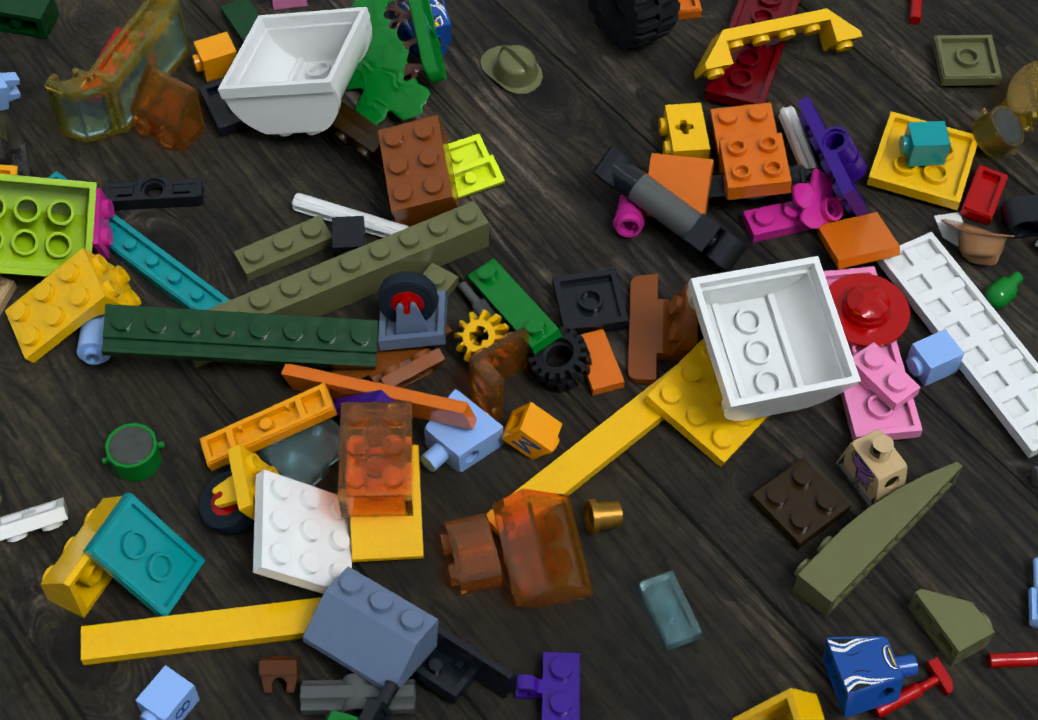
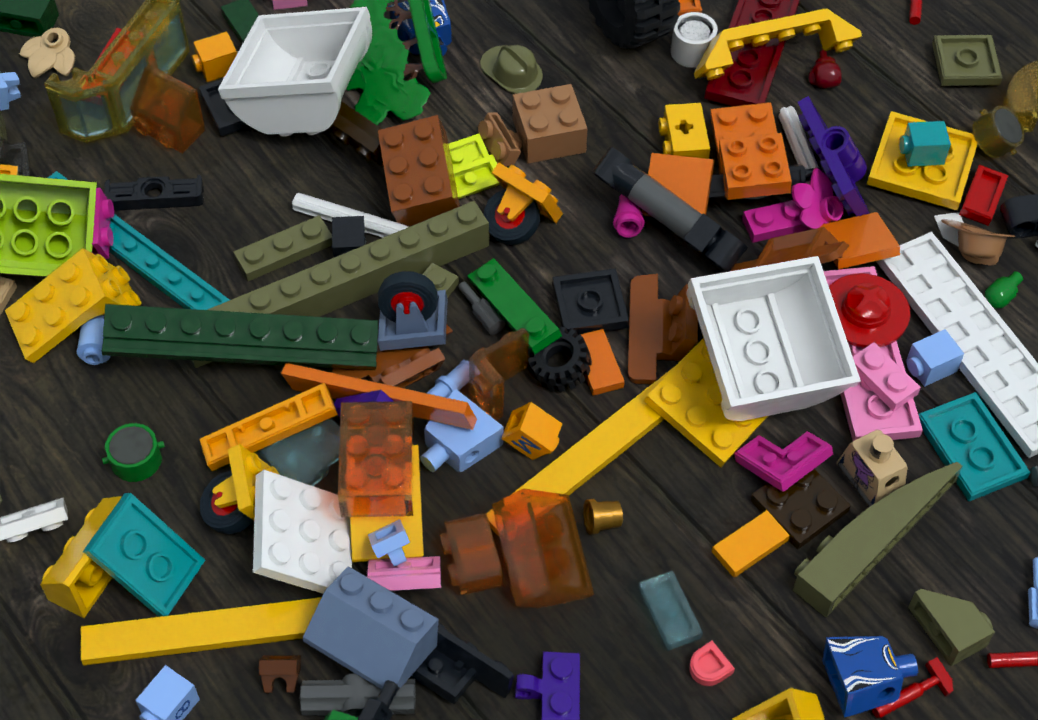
(44, 55): none -> tan plate
(390, 541): none -> light blue tile
(409, 575): none -> bright pink plate
(454, 380): none -> light blue pin
(476, 328): yellow gear -> none
(500, 141): none -> medium nougat piece
(517, 208): none -> plate
(549, 123): none -> medium nougat brick
(692, 38): none -> white piece
(709, 665): none -> coral tile
(750, 543): none -> light orange tile
(785, 465): none -> dark pink tile
(798, 246): none -> dark orange plate
(825, 72): none -> dark red piece
(970, 435): none -> teal tile

